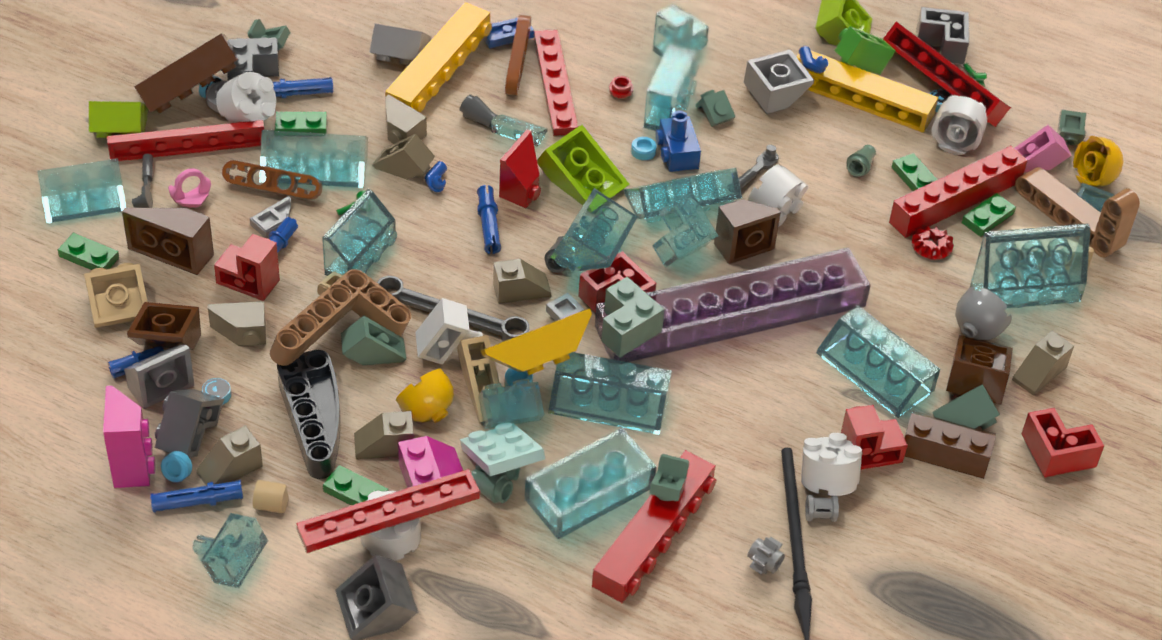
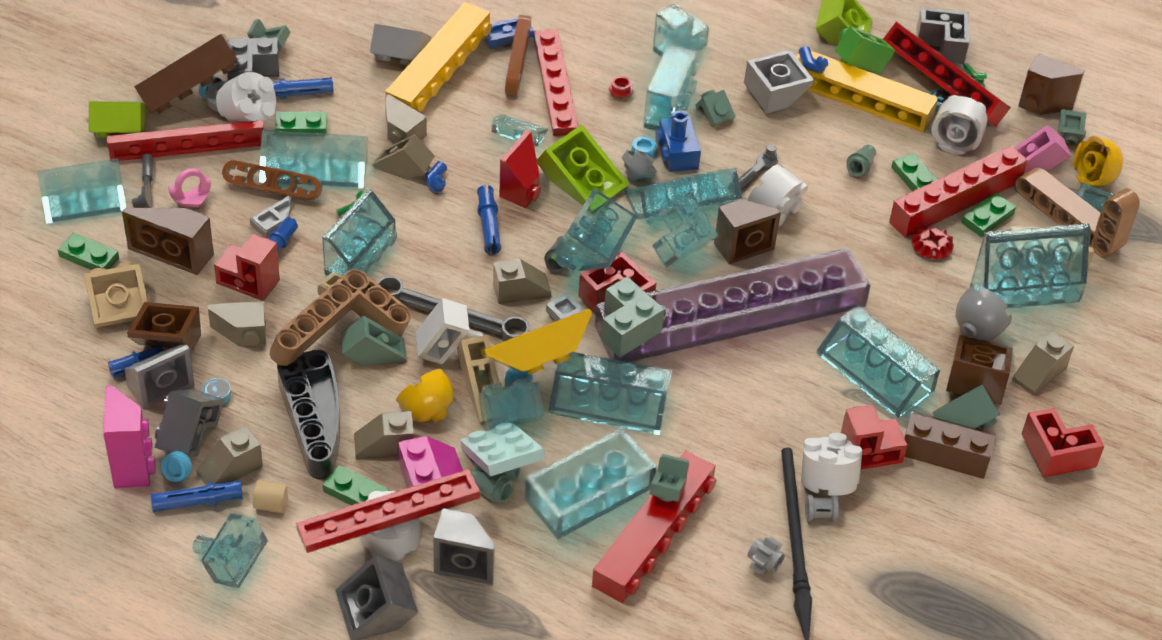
(463, 548): none -> flat silver slope
(477, 110): dark grey cone -> none
(638, 165): none -> light grey plate
(1050, 86): none -> reddish brown slope

